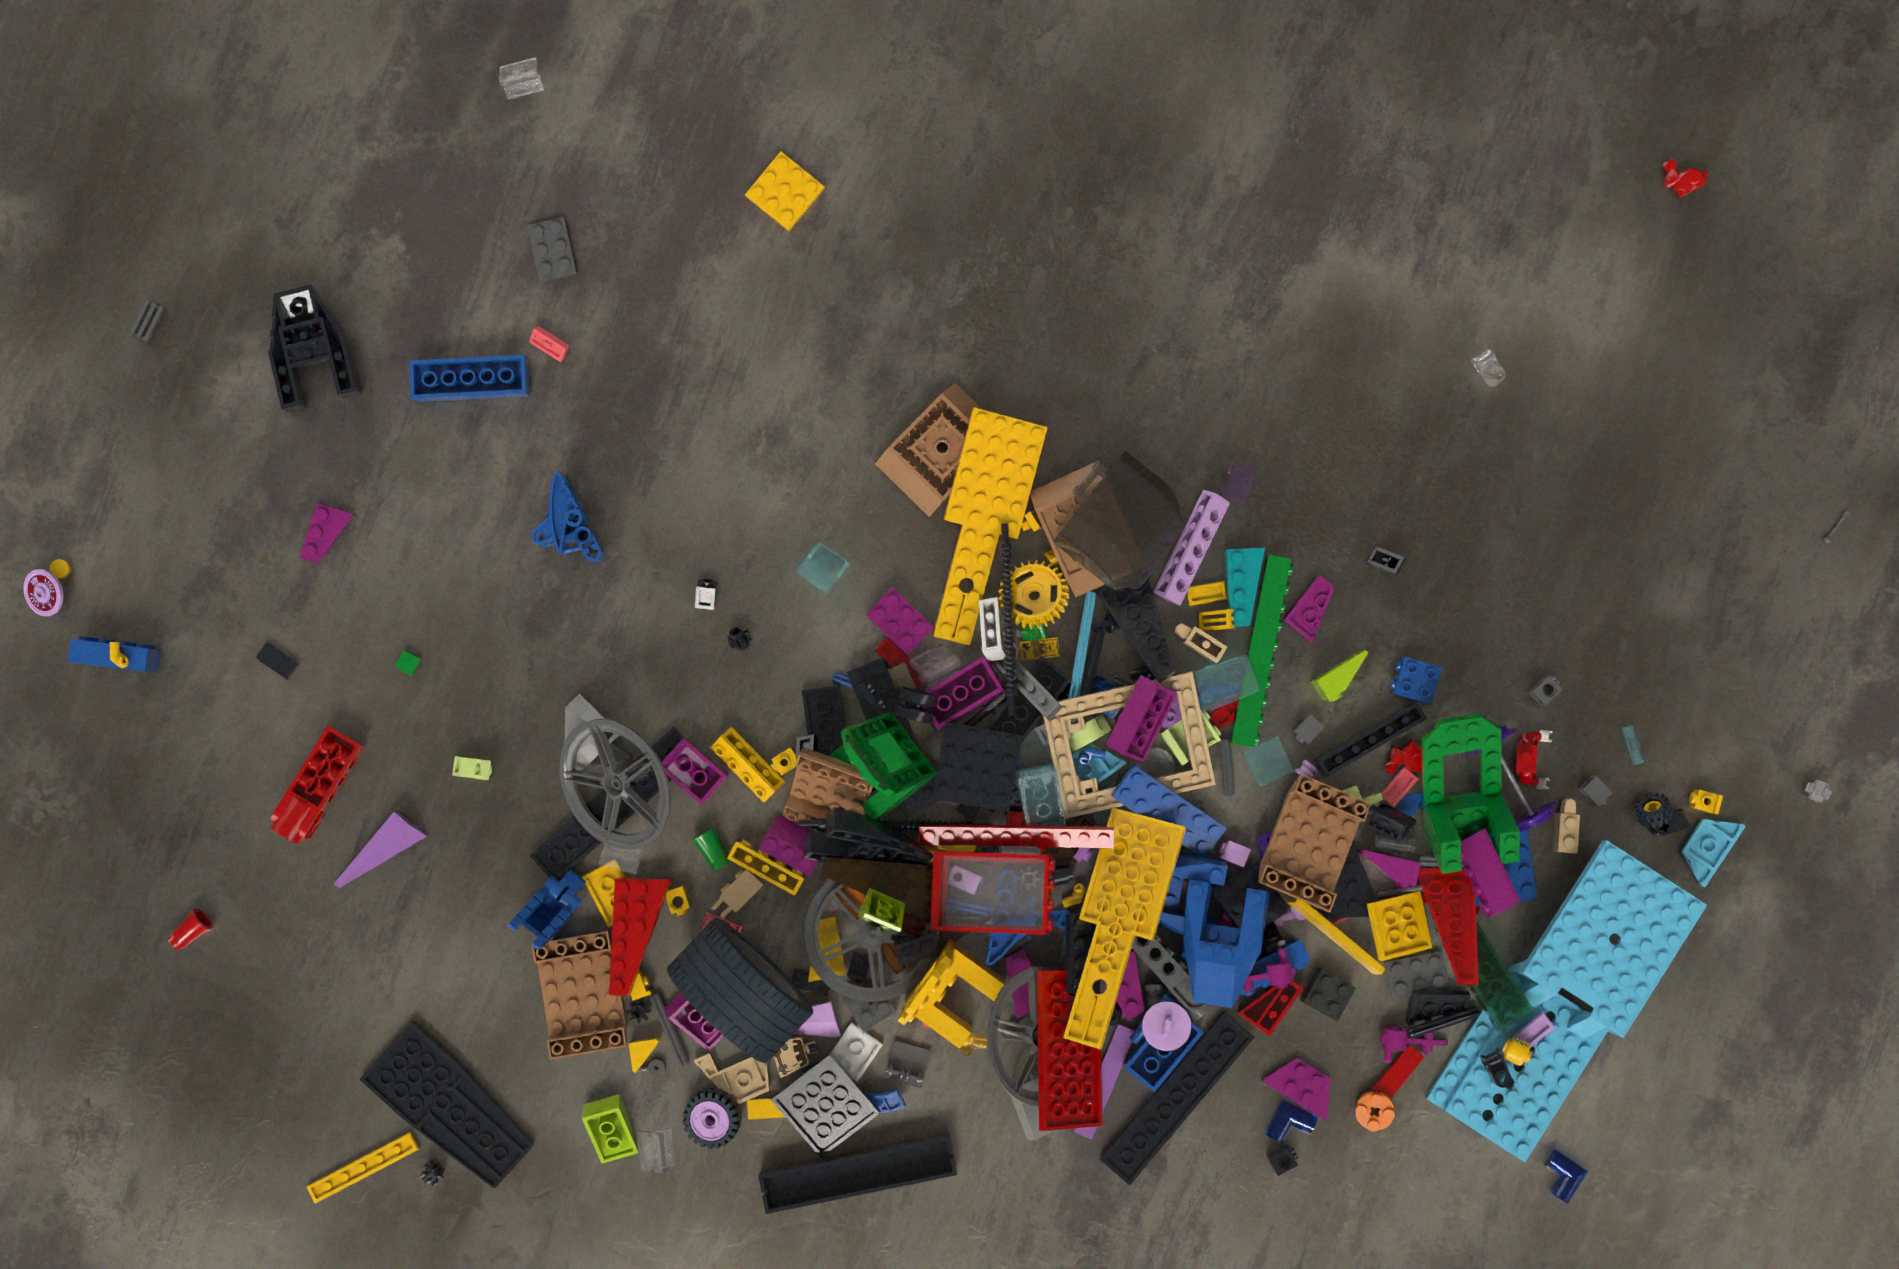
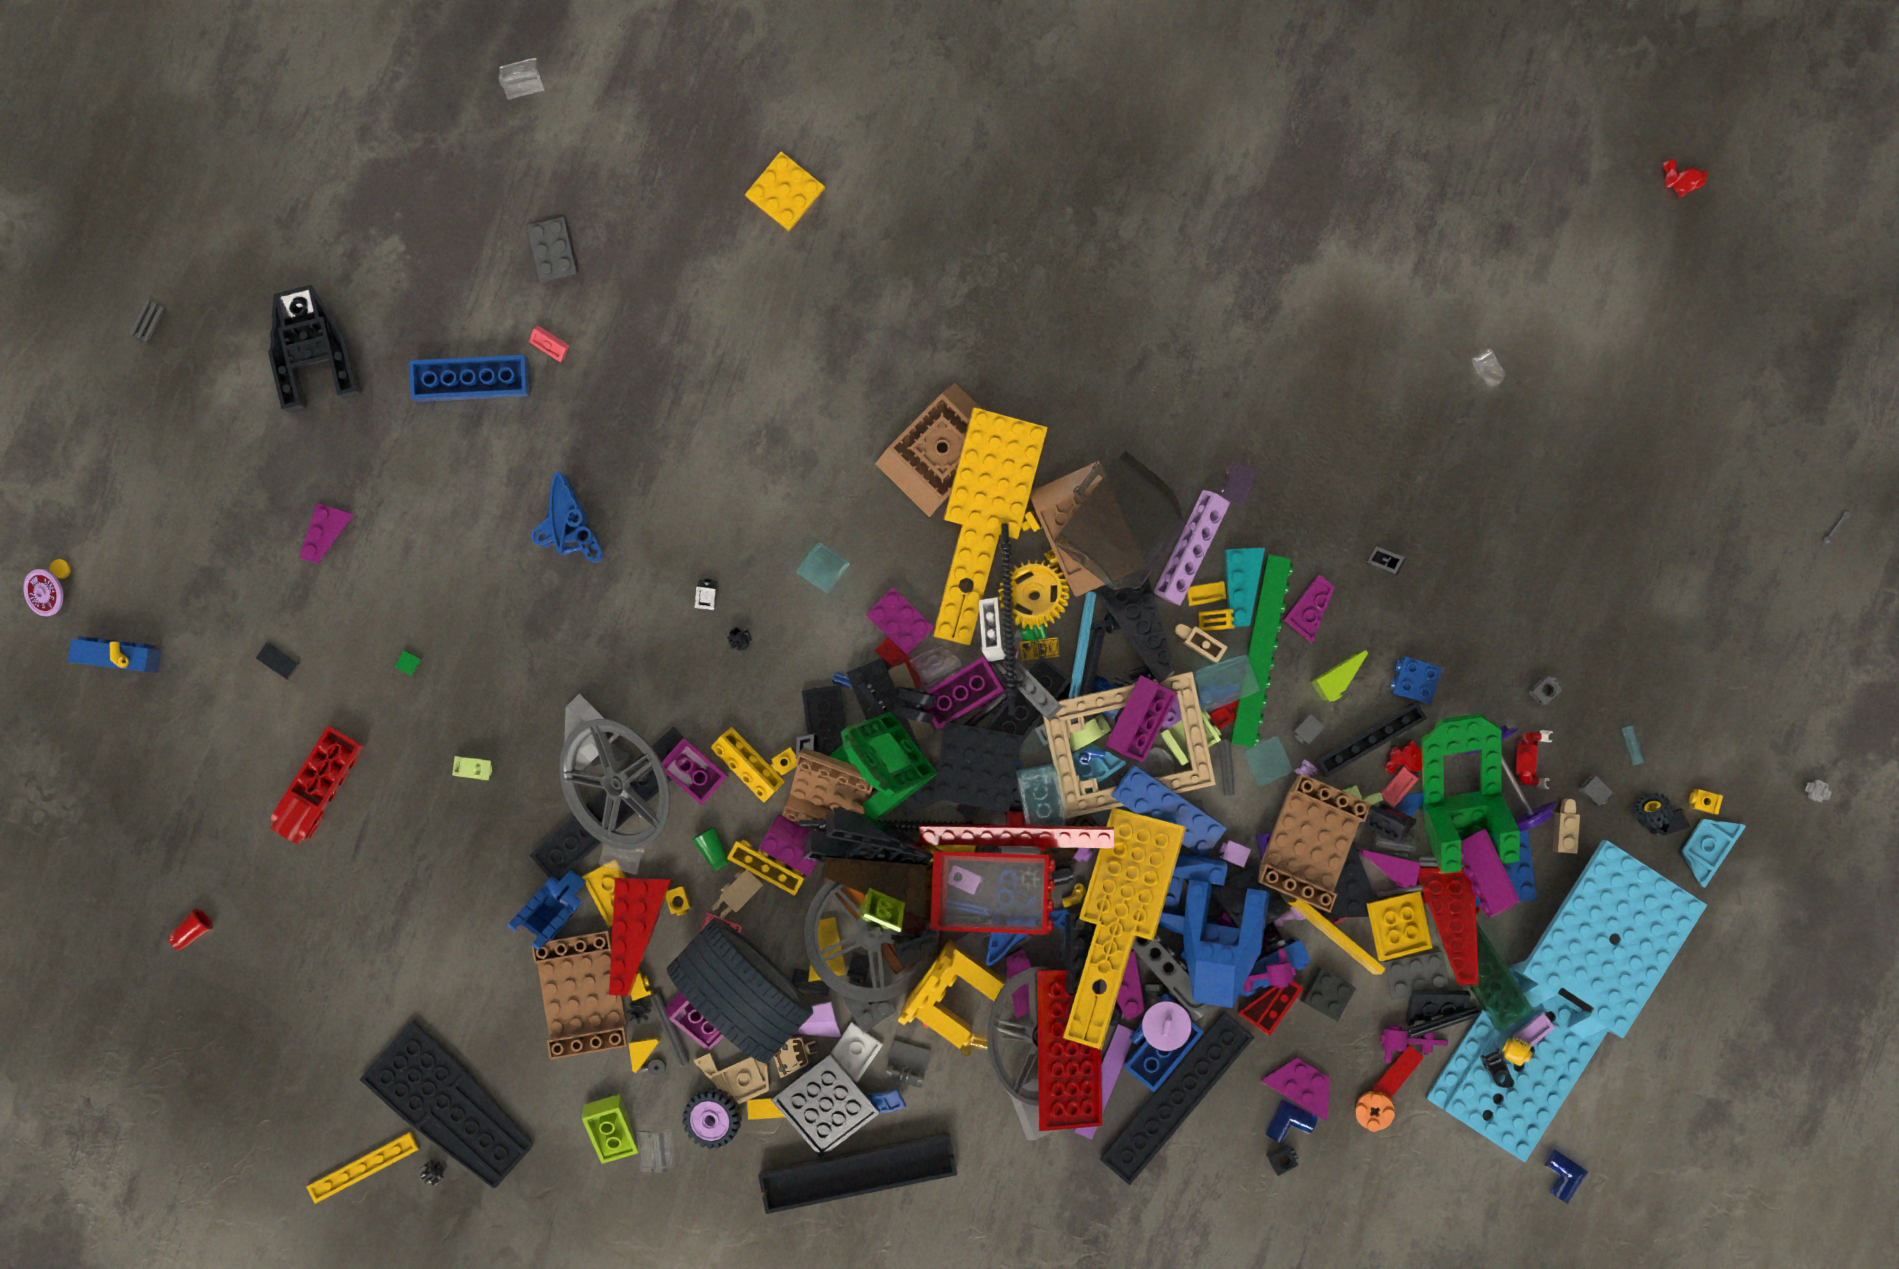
(388, 841): medium lavender wedge -> none

